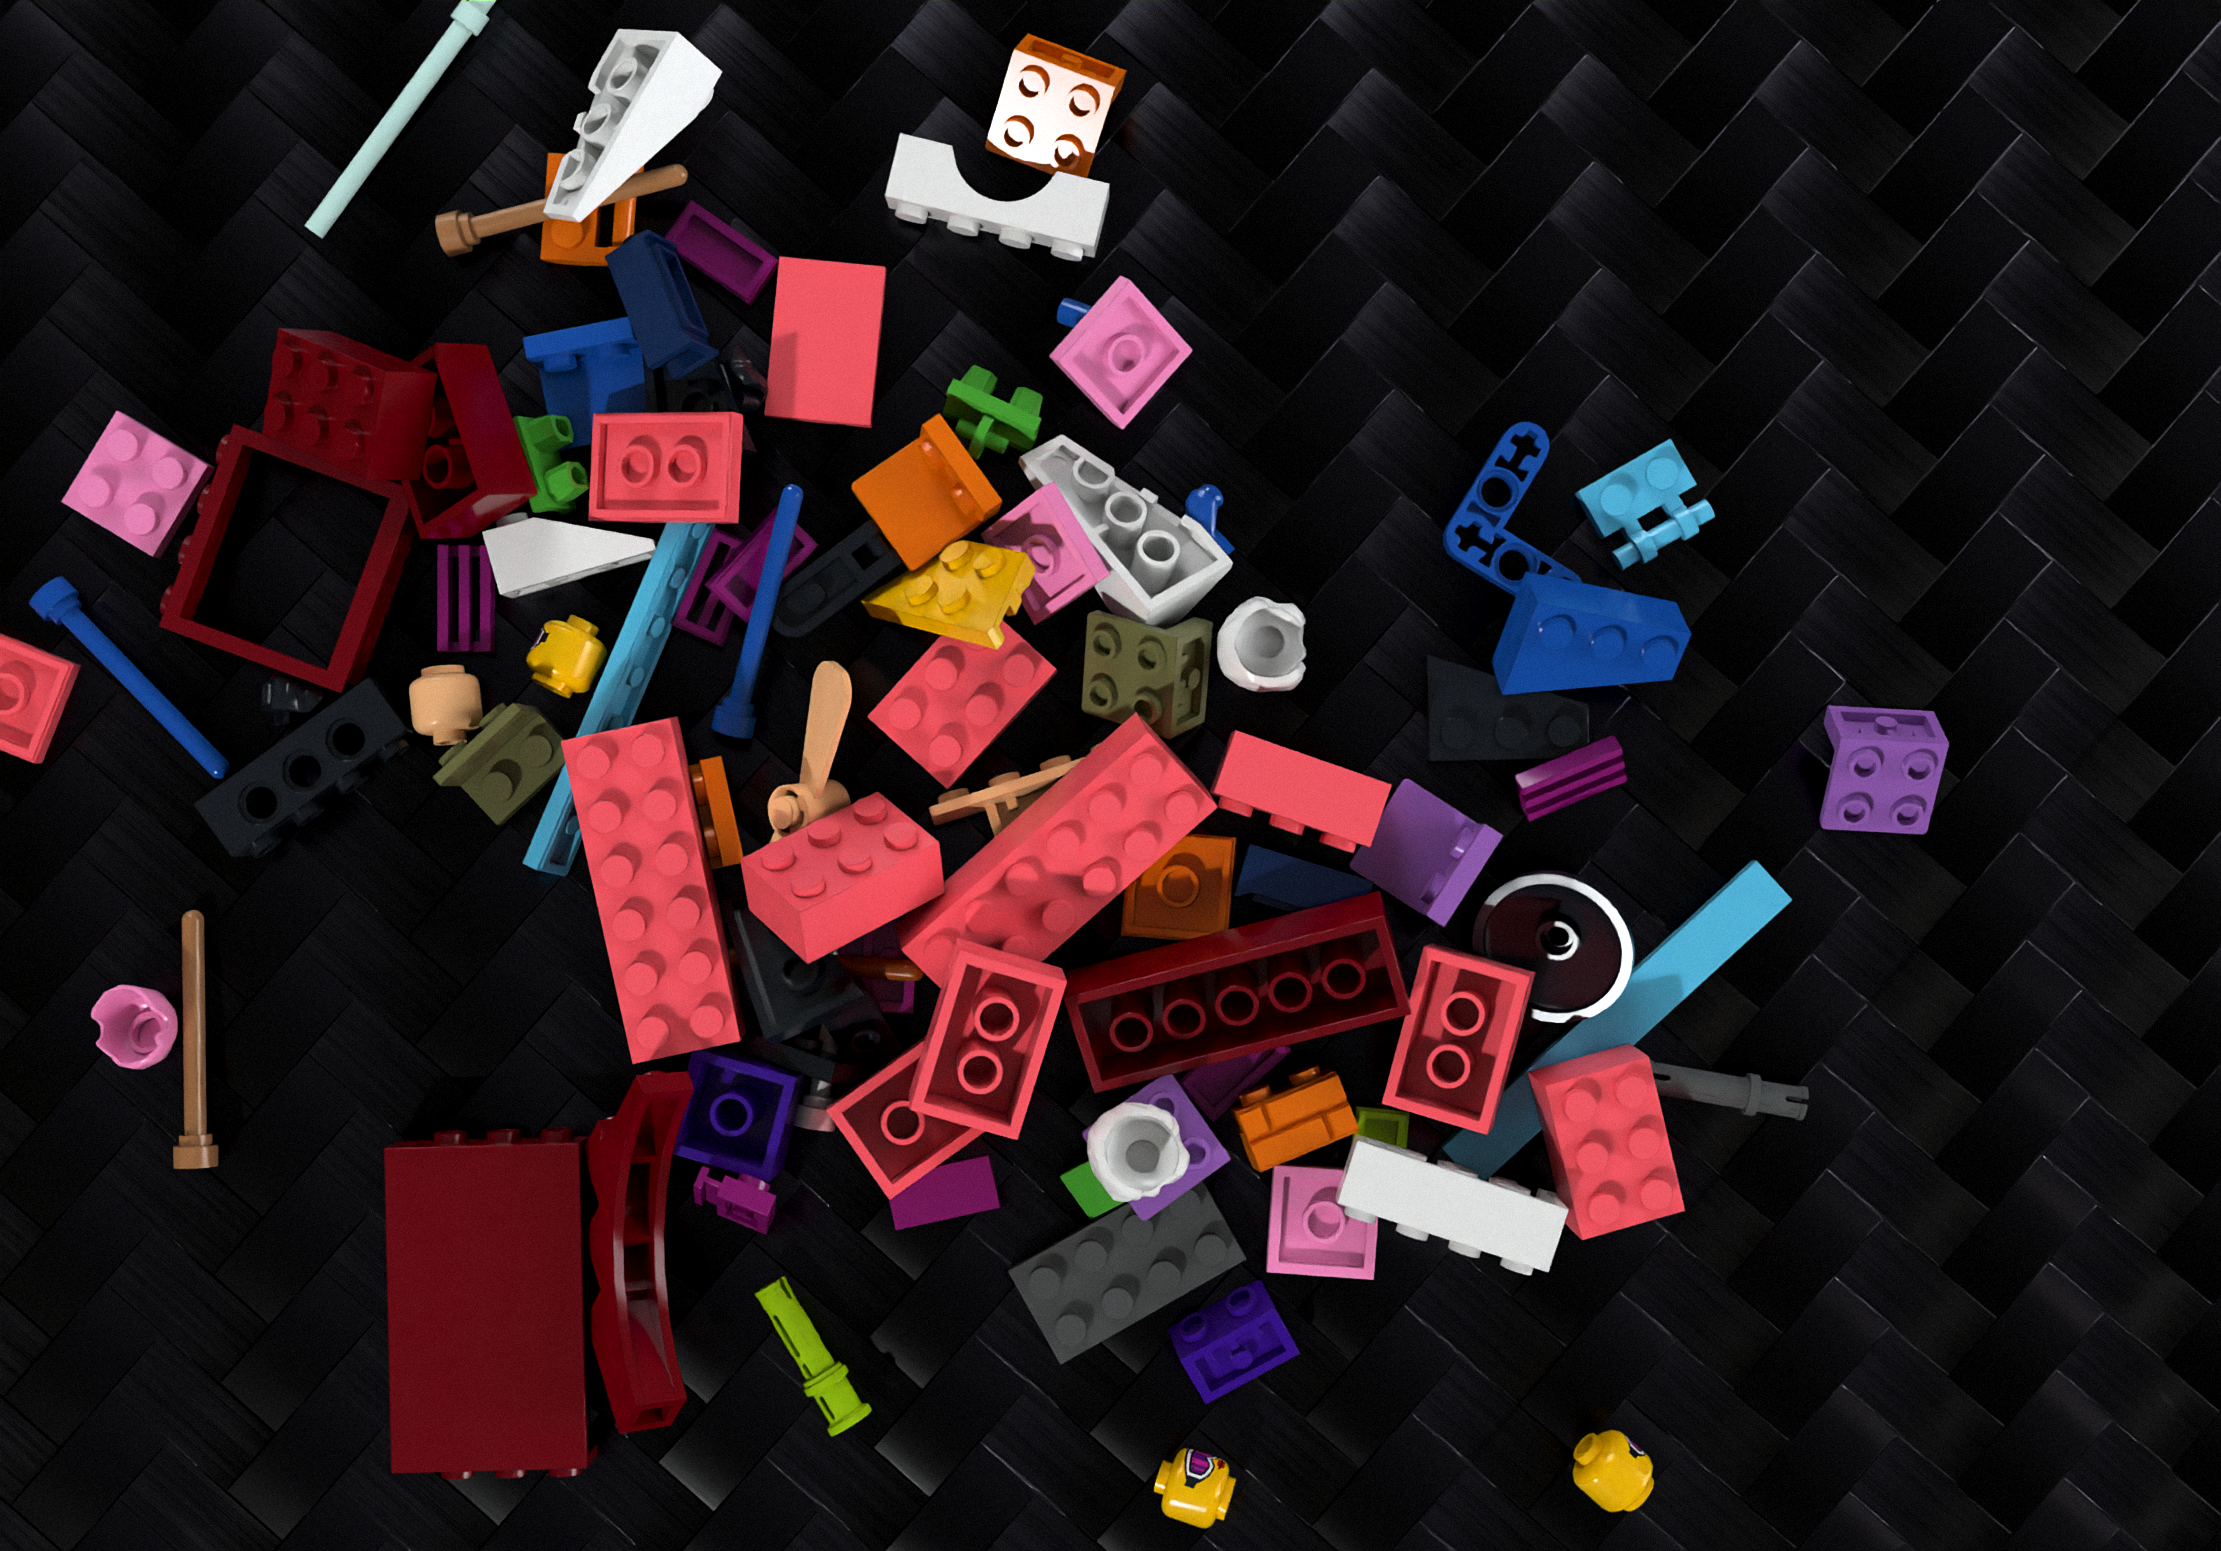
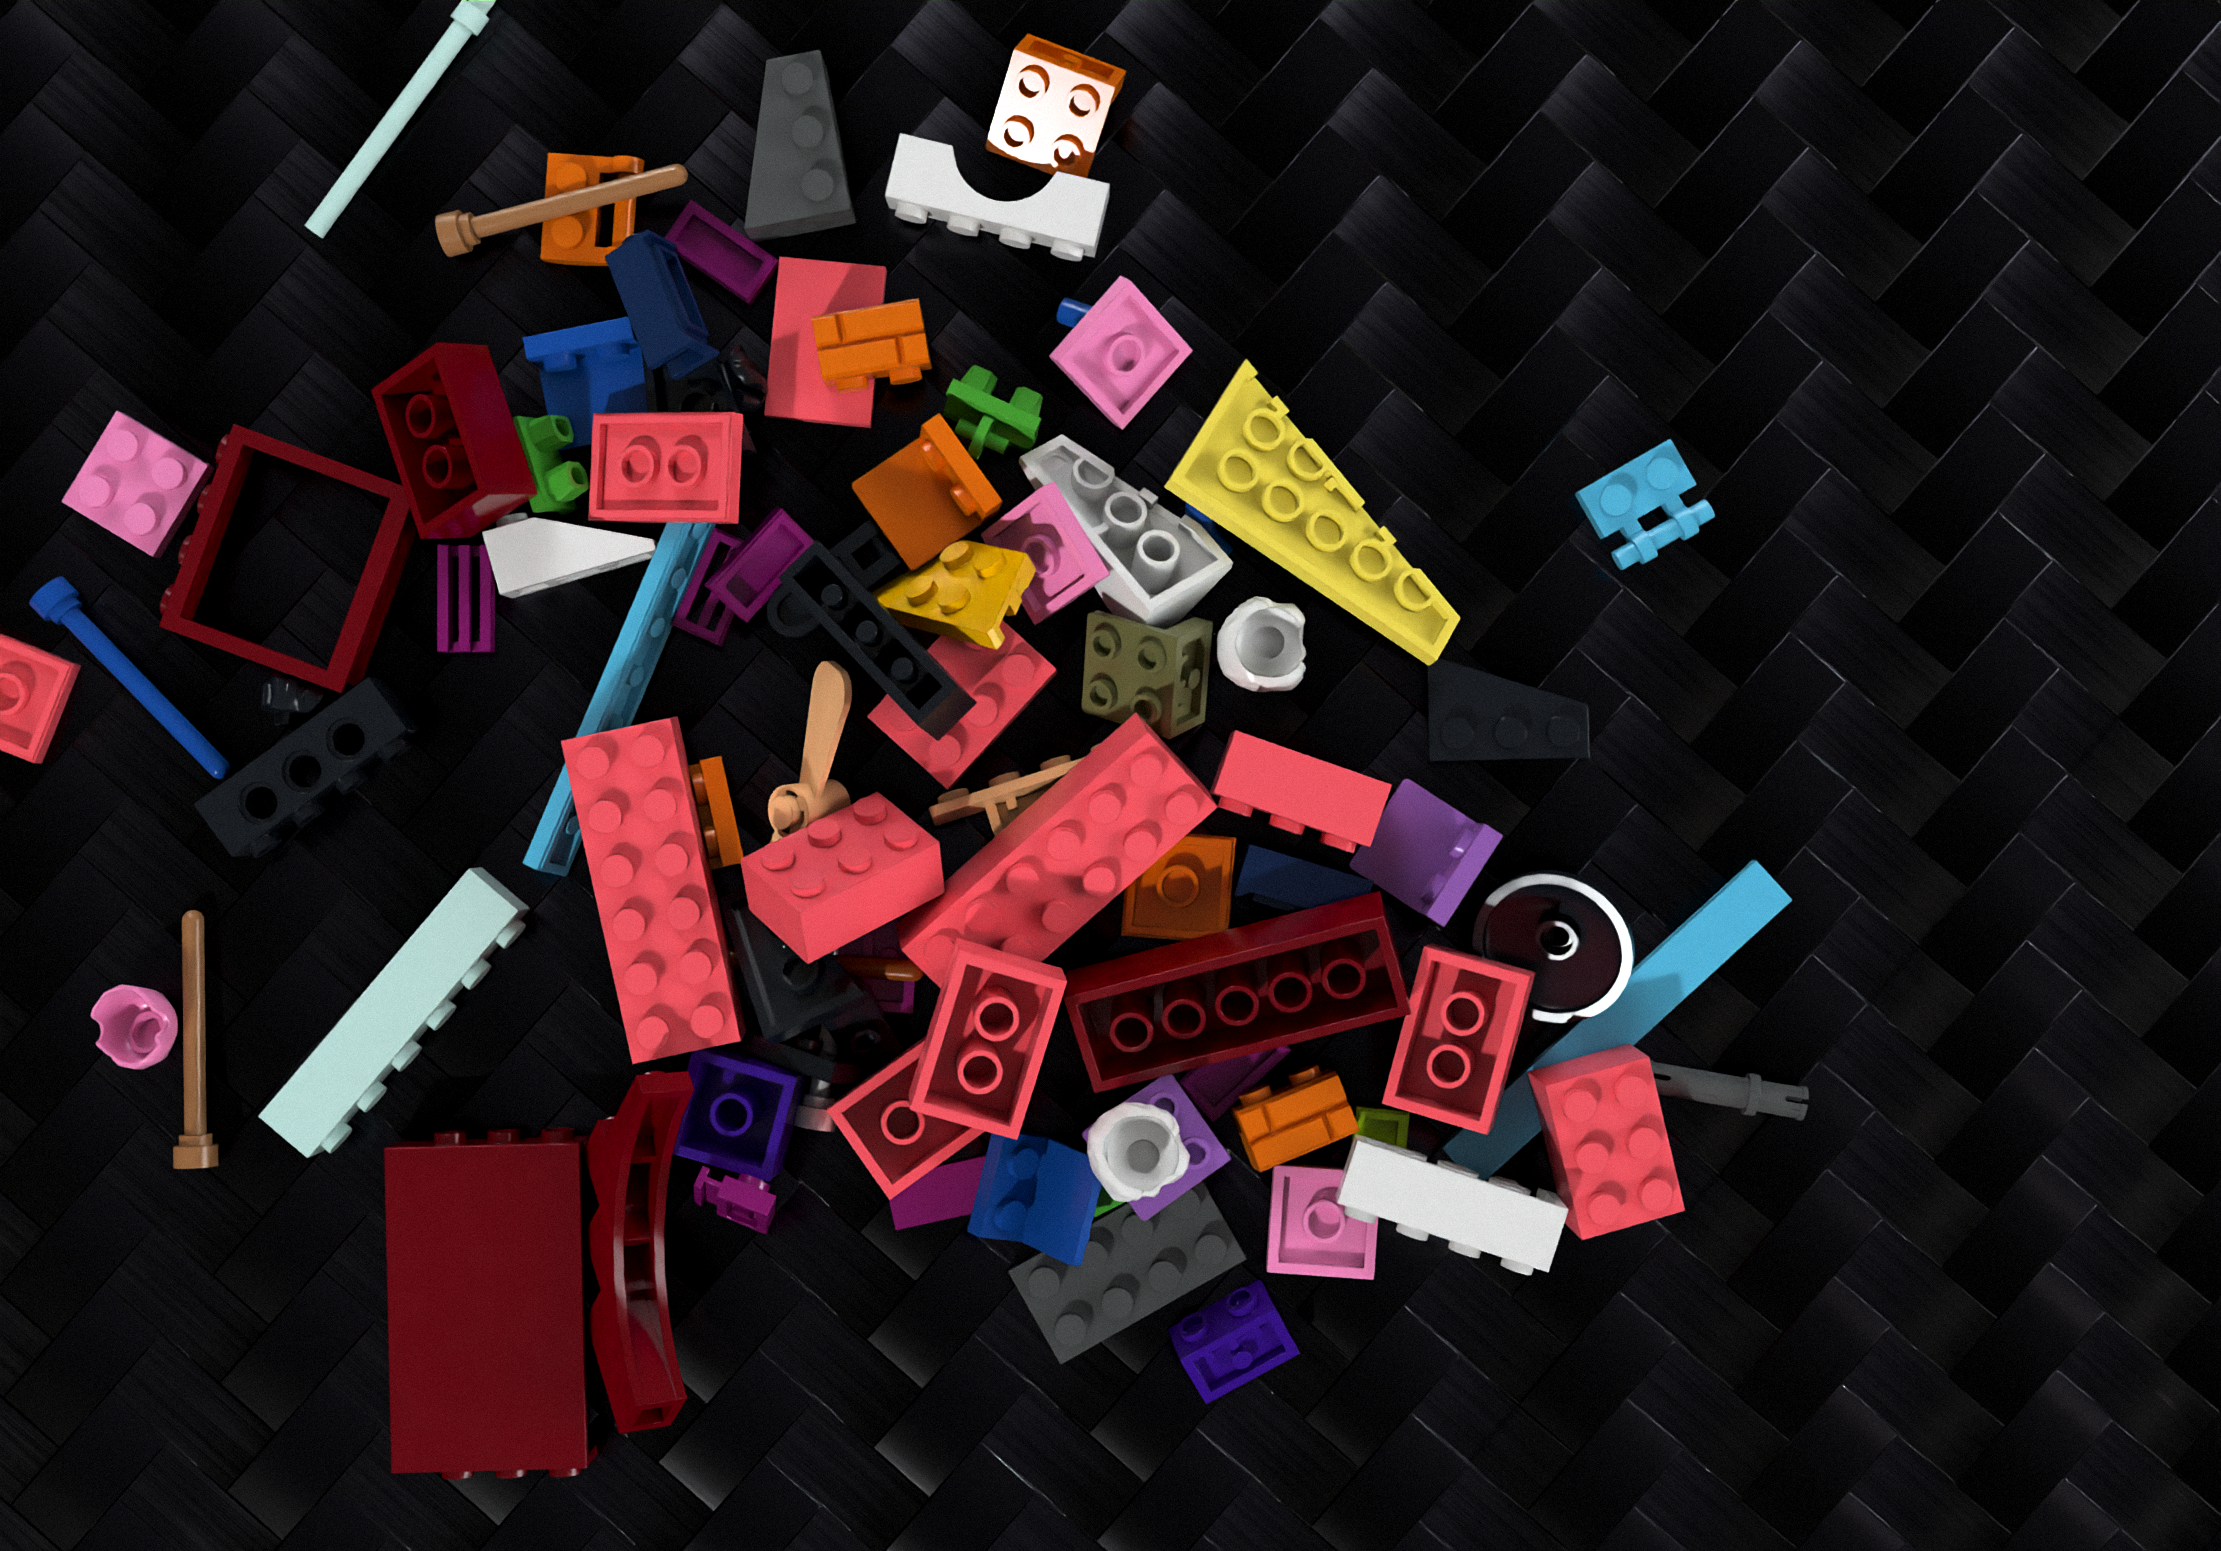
(349, 404): dark red brick -> none
(395, 1012): none -> light aqua brick
(445, 703): light nougat head -> none
(506, 760): olive bracket -> none
(567, 656): yellow head -> none
(643, 97): white wedge -> none
(736, 713): blue piece -> none
(798, 154): none -> dark grey wedge
(824, 1377): lime pin -> none
(872, 345): none -> orange brick
(877, 640): none -> black brick
(1036, 1195): none -> blue bracket
(1195, 1488): yellow head -> none
(1298, 509): none -> light yellow wing
(1492, 520): blue beam -> none
(1571, 778): magenta tile -> none
(1586, 637): blue wedge -> none
(1613, 1471): yellow head -> none
(1882, 769): medium lavender bracket -> none

